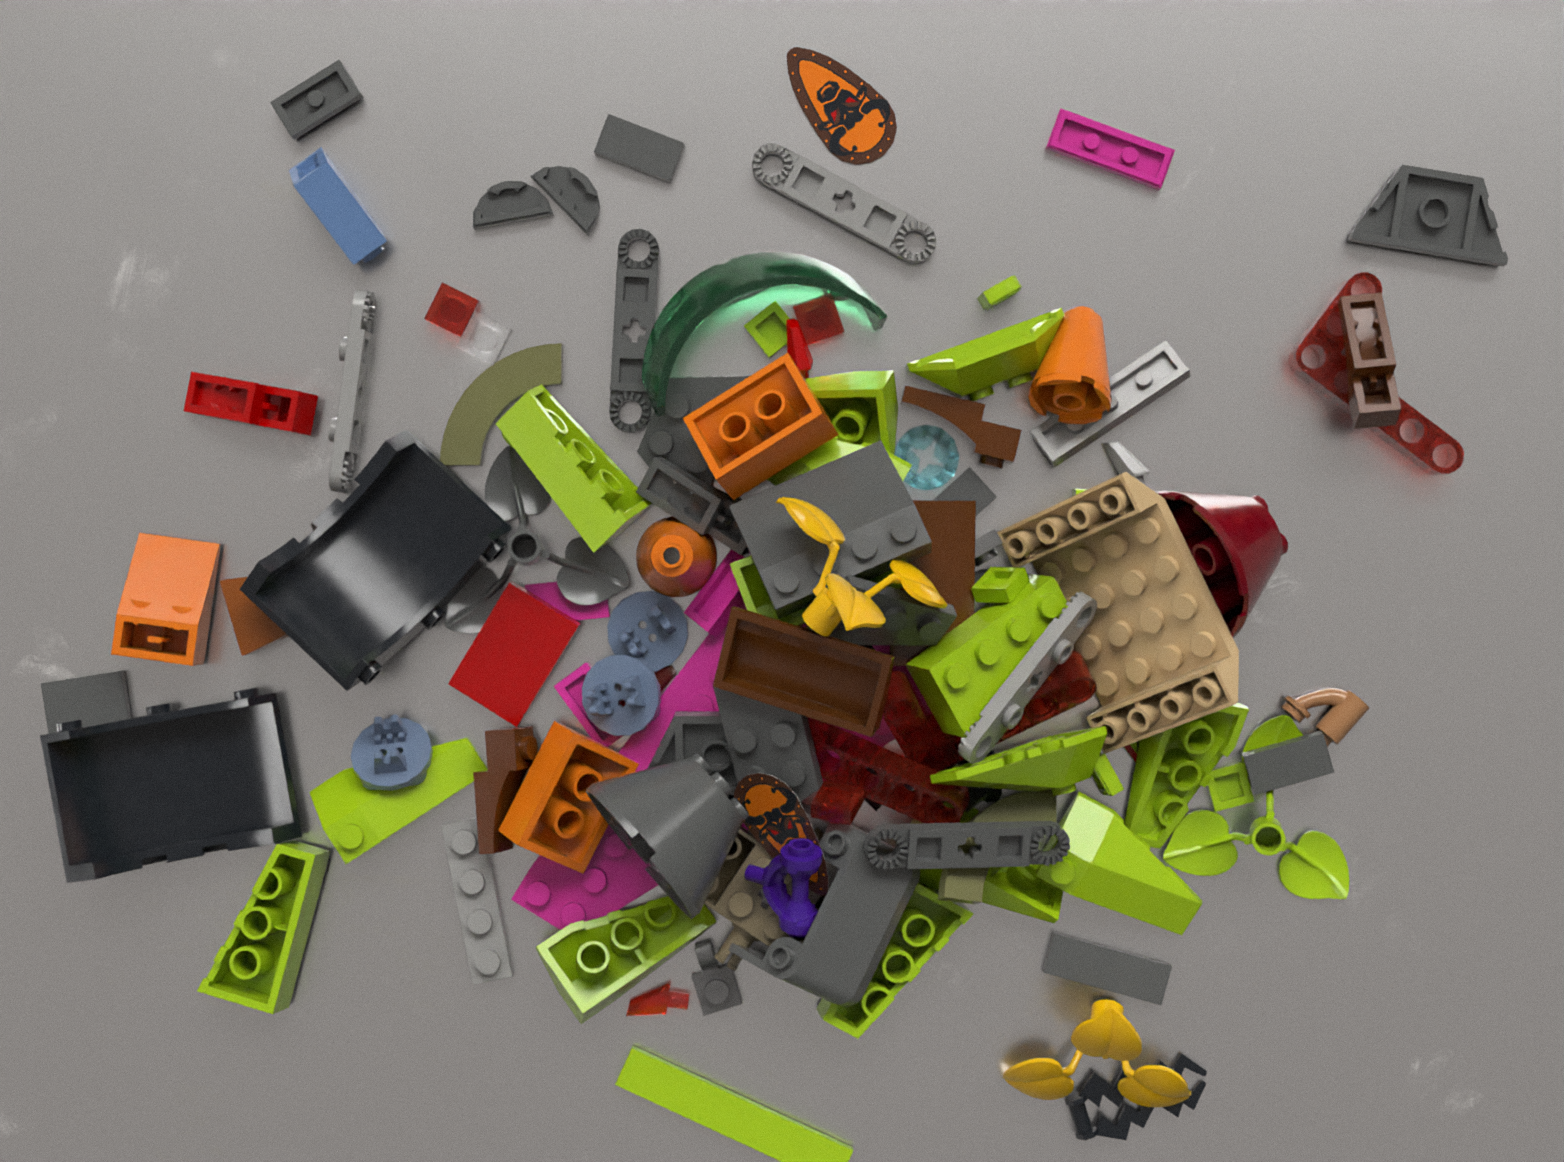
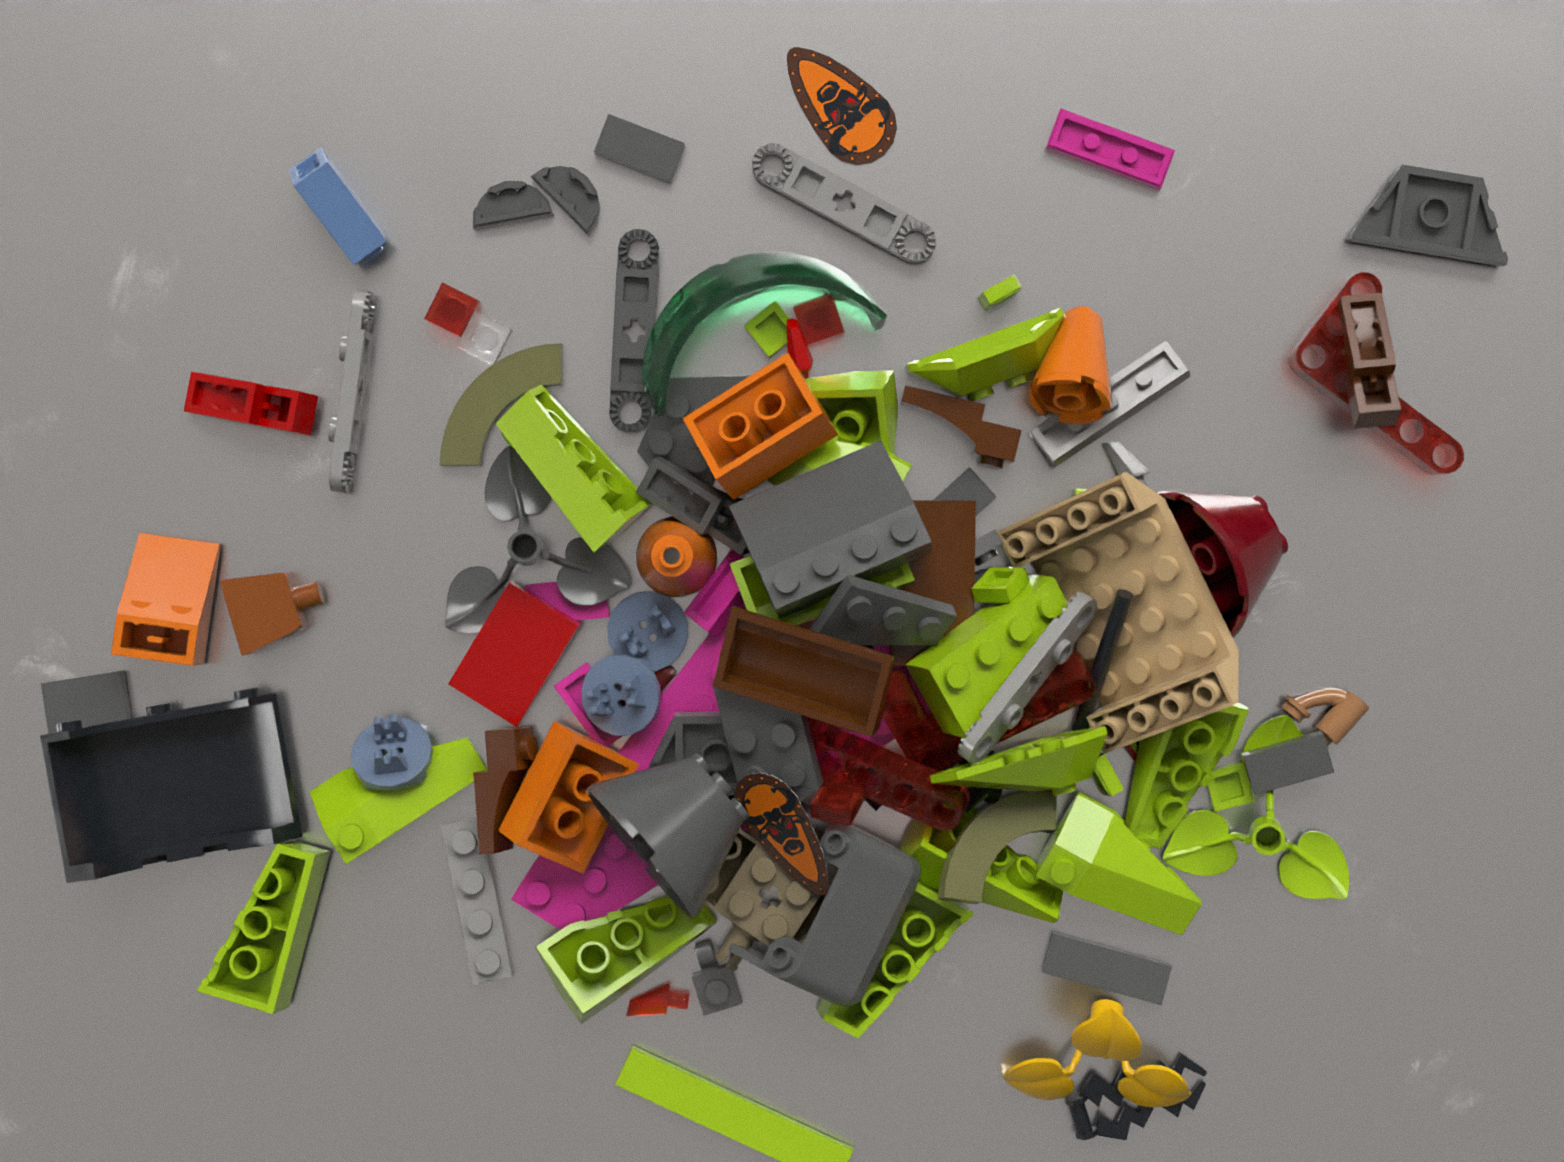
(316, 99): dark grey plate -> none
(378, 562): black panel -> none
(800, 860): dark purple piece -> none
(841, 598): yellow plant -> none
(938, 845): dark grey piece -> none
(945, 451): clear light blue gear -> none
(1104, 655): none -> black bar

